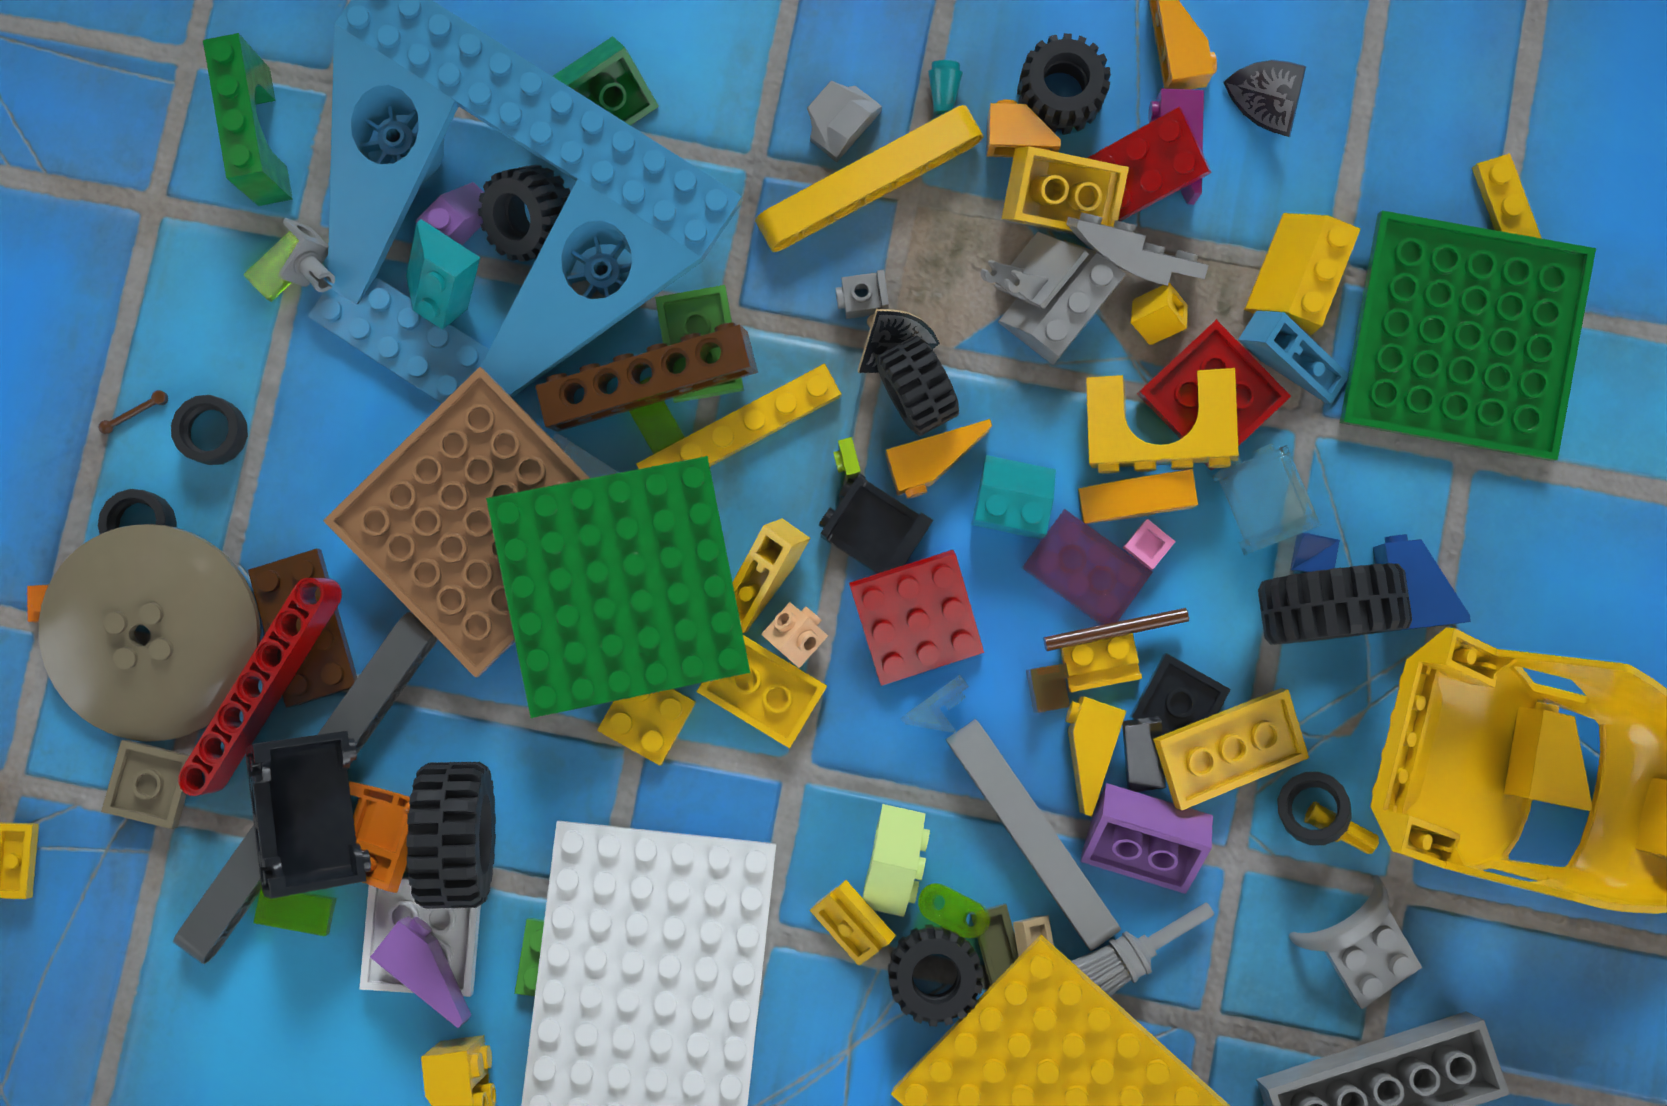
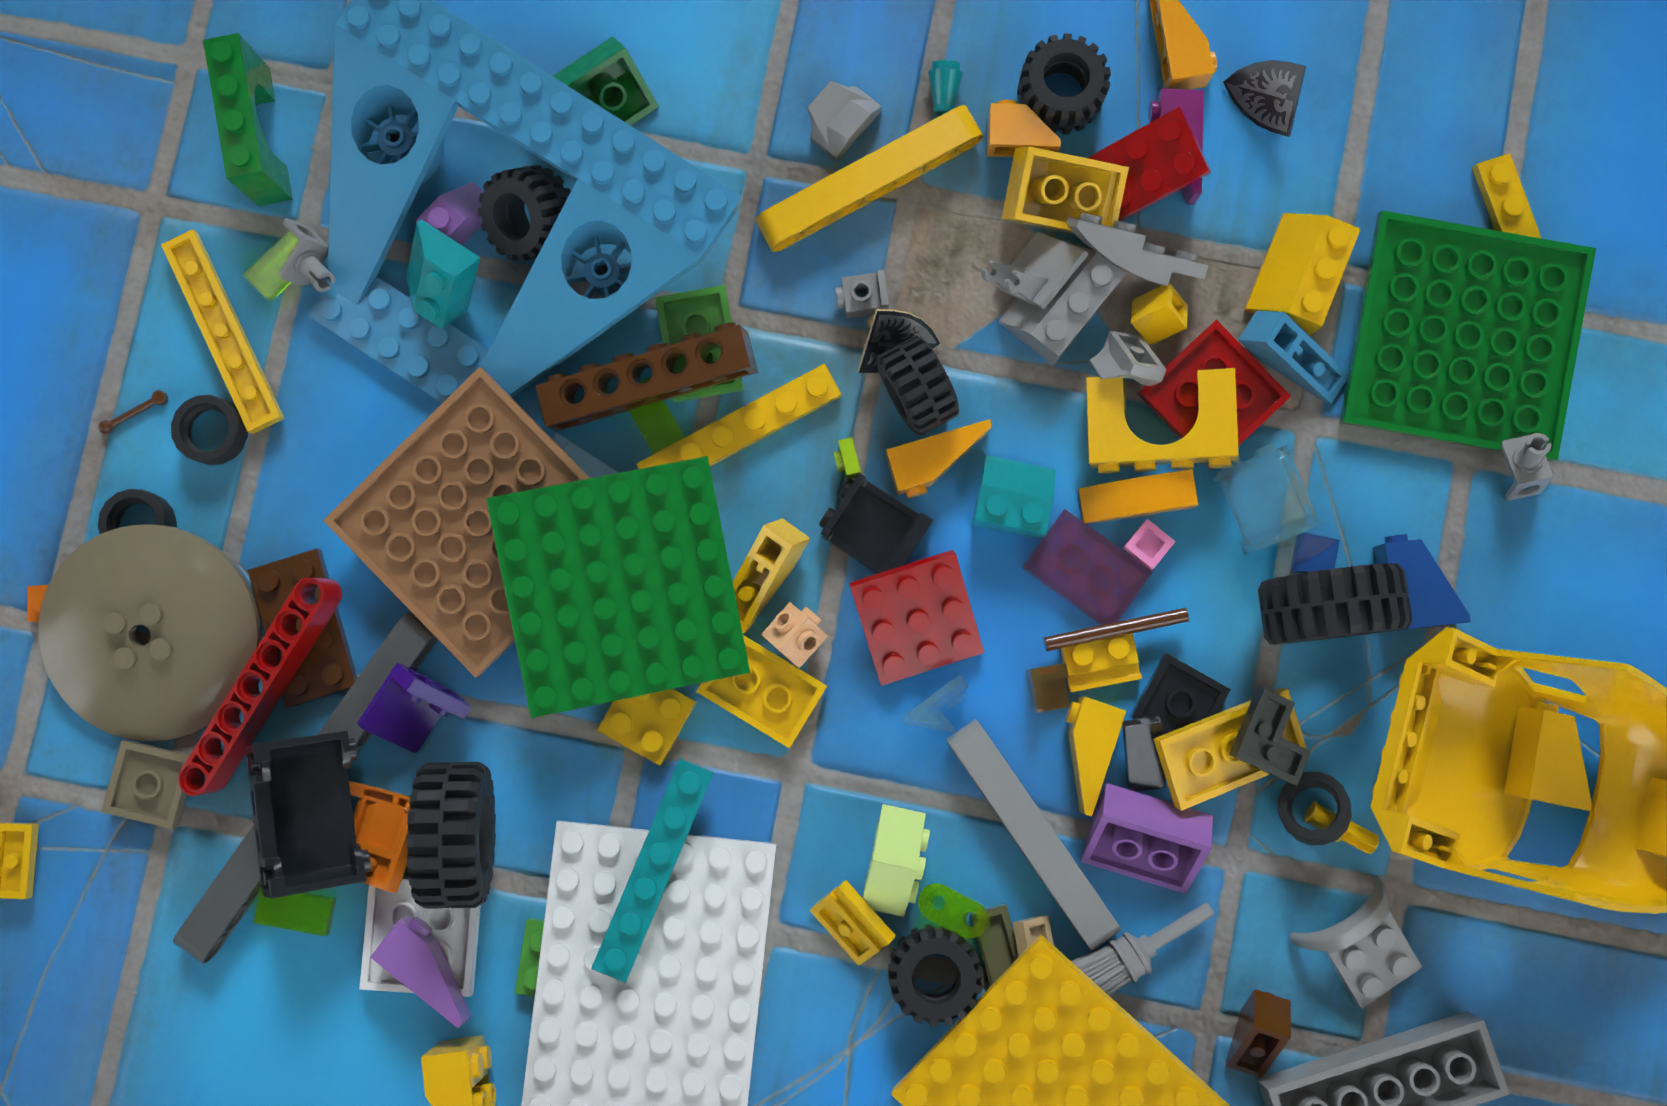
(222, 331): none -> yellow plate
(410, 708): none -> dark purple bracket
(652, 870): none -> teal plate
(1128, 357): none -> light grey slope
(1260, 1033): none -> reddish brown slope
(1261, 742): none -> pearl dark grey plate
(1527, 464): none -> light grey bracket

